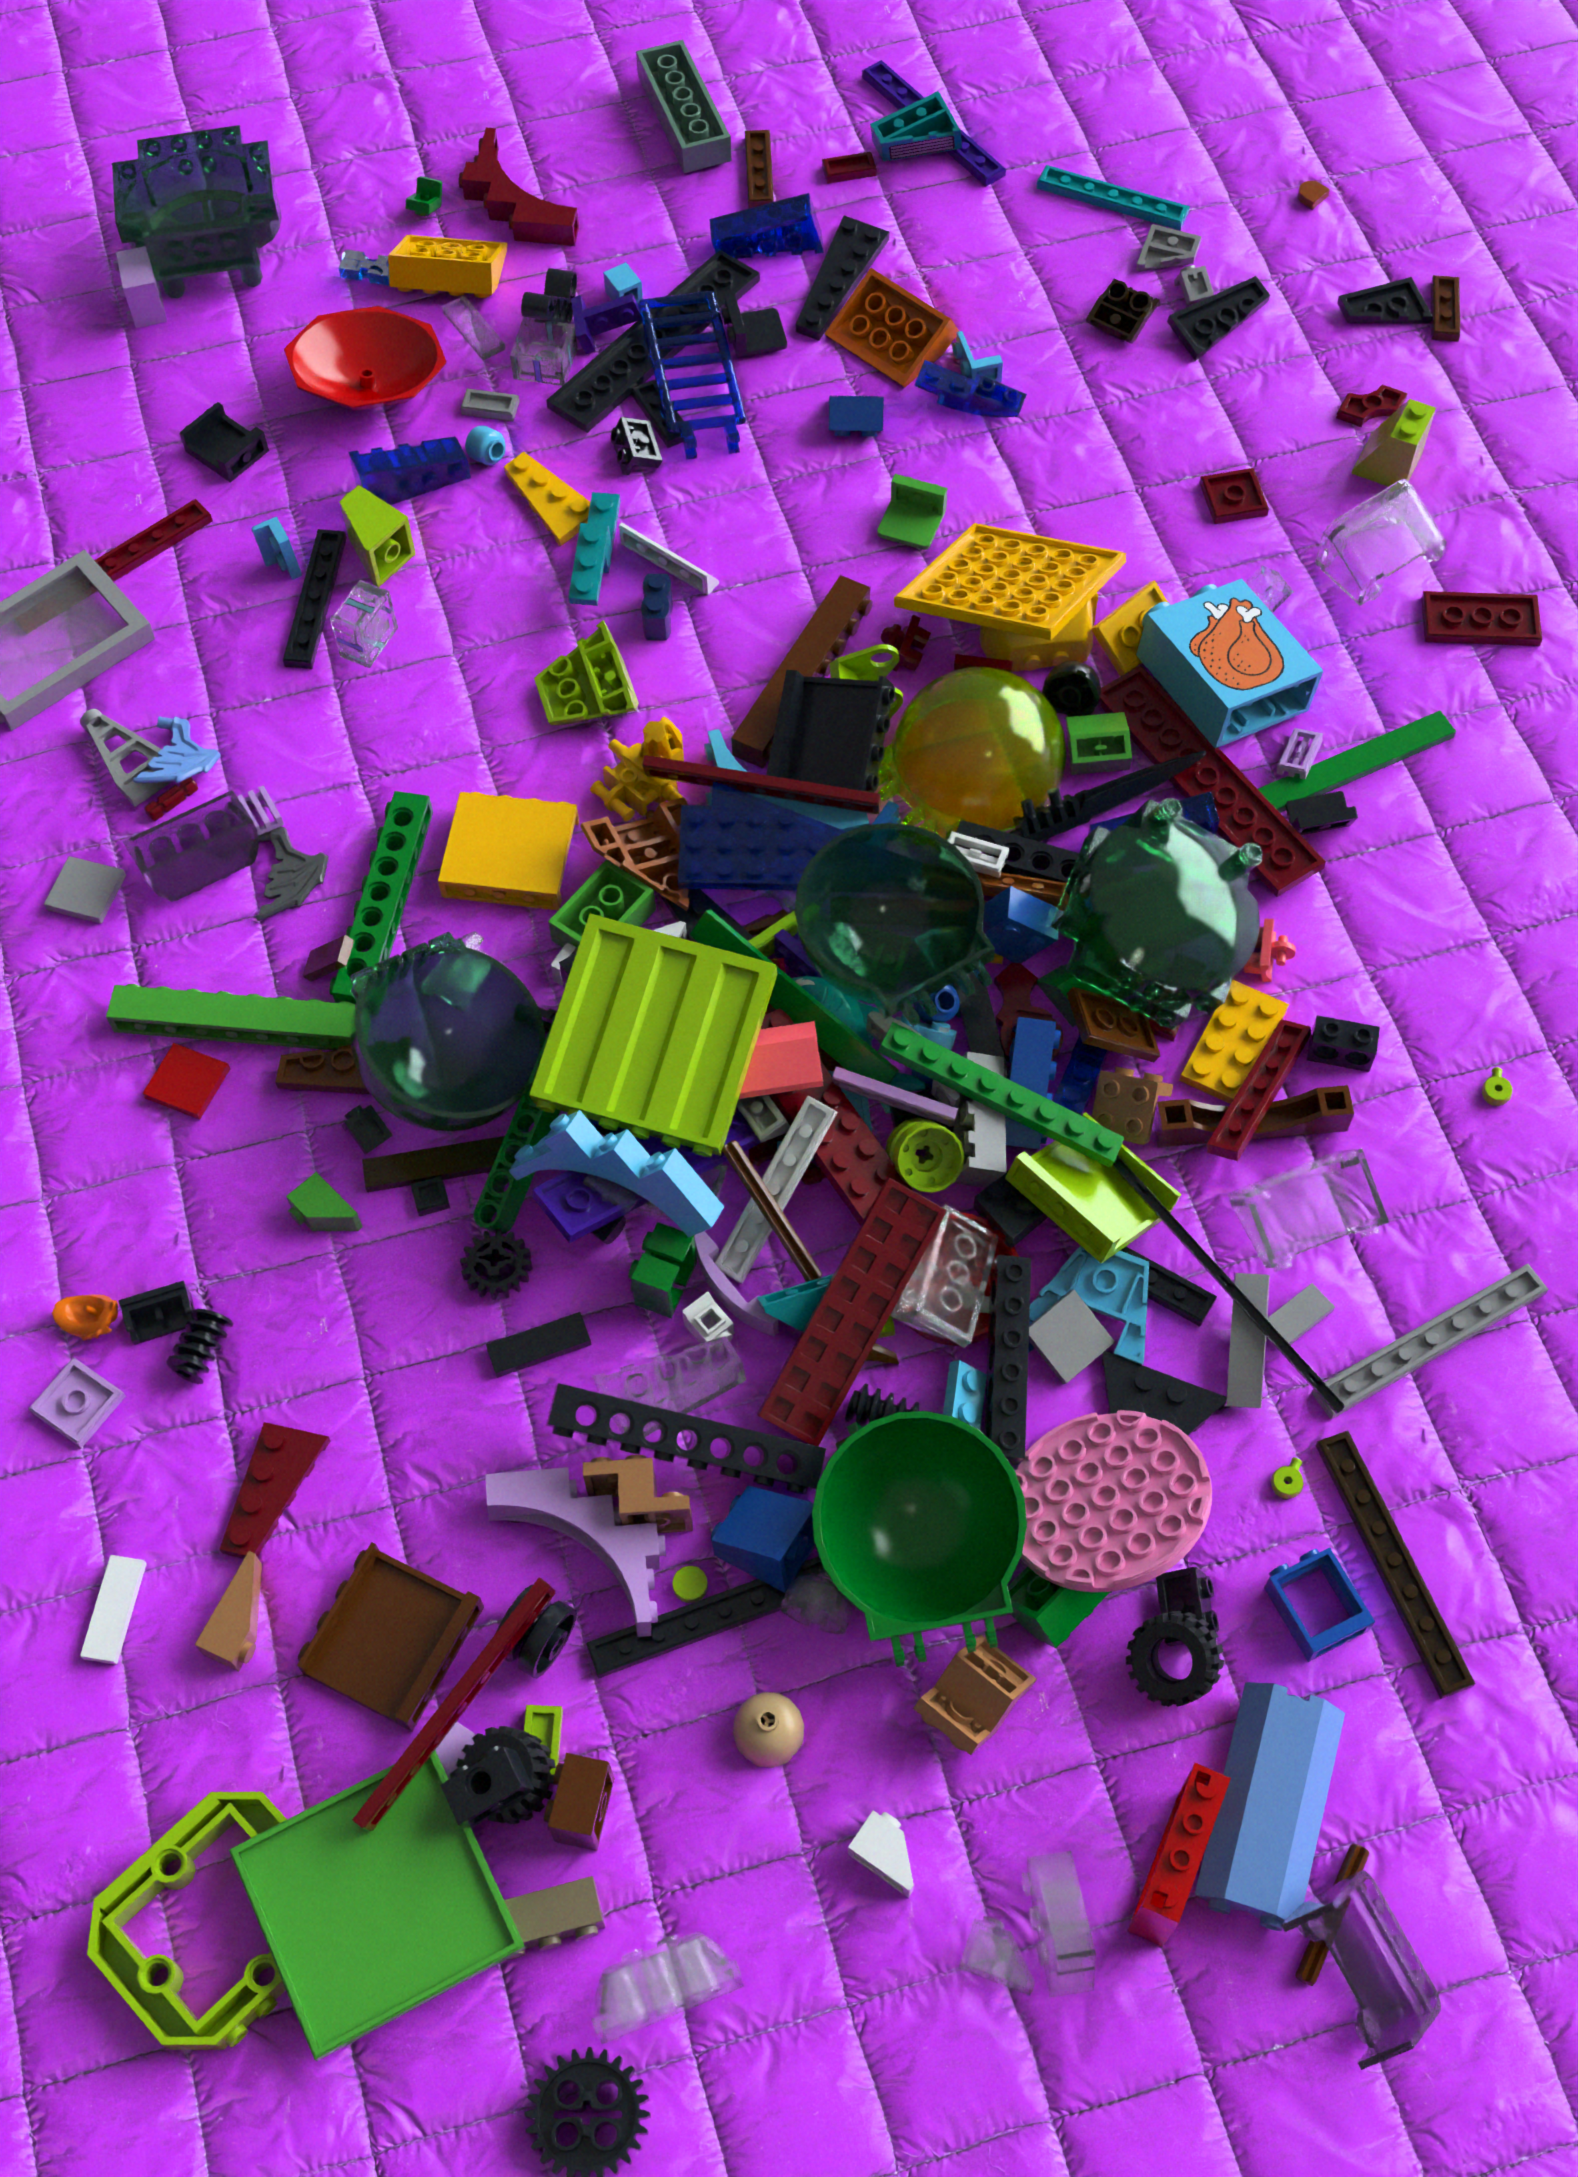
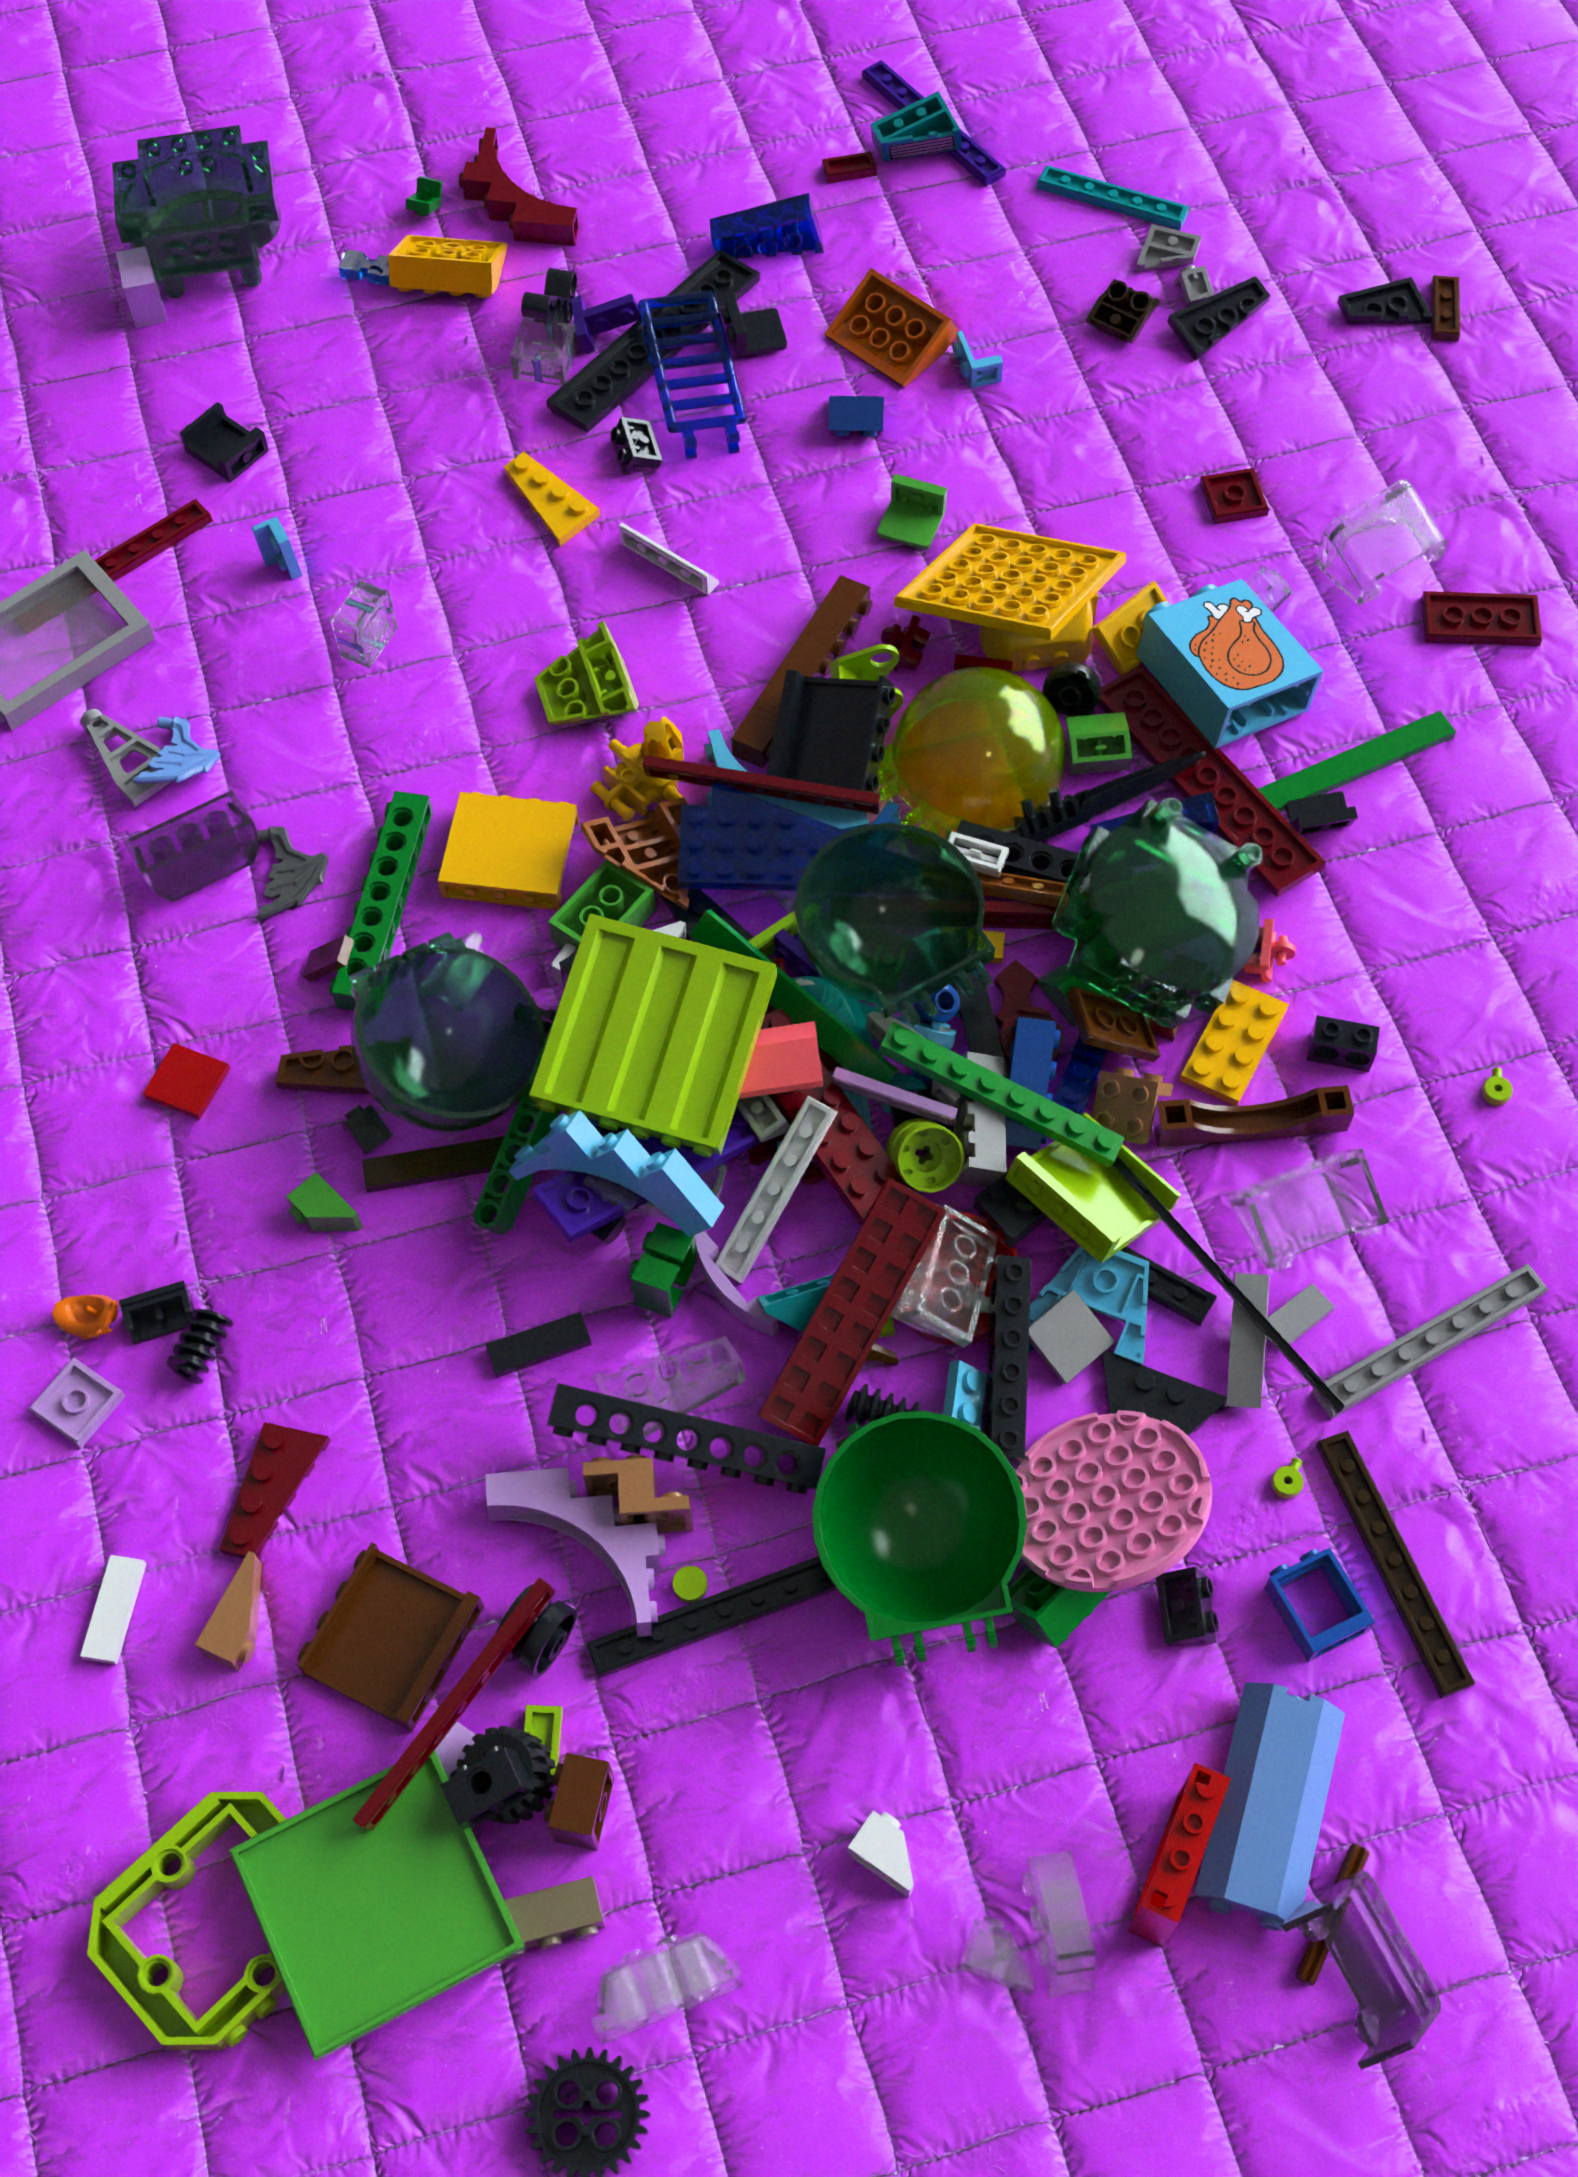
(85, 889): light grey tile -> none
(171, 798): dark red axle -> none
(230, 1017): bright green brick -> none
(254, 799): lavender tile -> none
(314, 599): black tile -> none
(365, 357): red piece -> none
(377, 534): lime slope -> none
(410, 470): clear blue wedge -> none
(430, 1196): black tile -> none
(473, 328): clear tile -> none
(485, 445): medium azure head -> none
(490, 404): light grey tile -> none
(509, 1269): black gear -> none
(594, 549): teal bracket -> none
(622, 282): medium azure brick -> none
(649, 401): black tile -> none
(657, 606): dark blue brick -> none
(683, 106): brick -> none
(707, 1320): white window -> none
(759, 167): reddish brown tile -> none
(764, 922): reddish brown bar -> none
(765, 1744): tan cylinder -> none
(766, 1536): blue slope -> none
(771, 1211): reddish brown axle -> none
(817, 1601): clear cylinder -> none
(845, 264): black wing -> none
(971, 396): clear blue slope -> none
(974, 1695): medium nougat bracket -> none
(1019, 924): blue brick -> none
(1149, 1671): black tyre -> none
(1258, 1090): dark red plate -> none
(1295, 767): lavender tile -> none
(1312, 193): dark orange tile -> none
(1360, 408): dark red tile -> none
(1396, 445): slope -> none

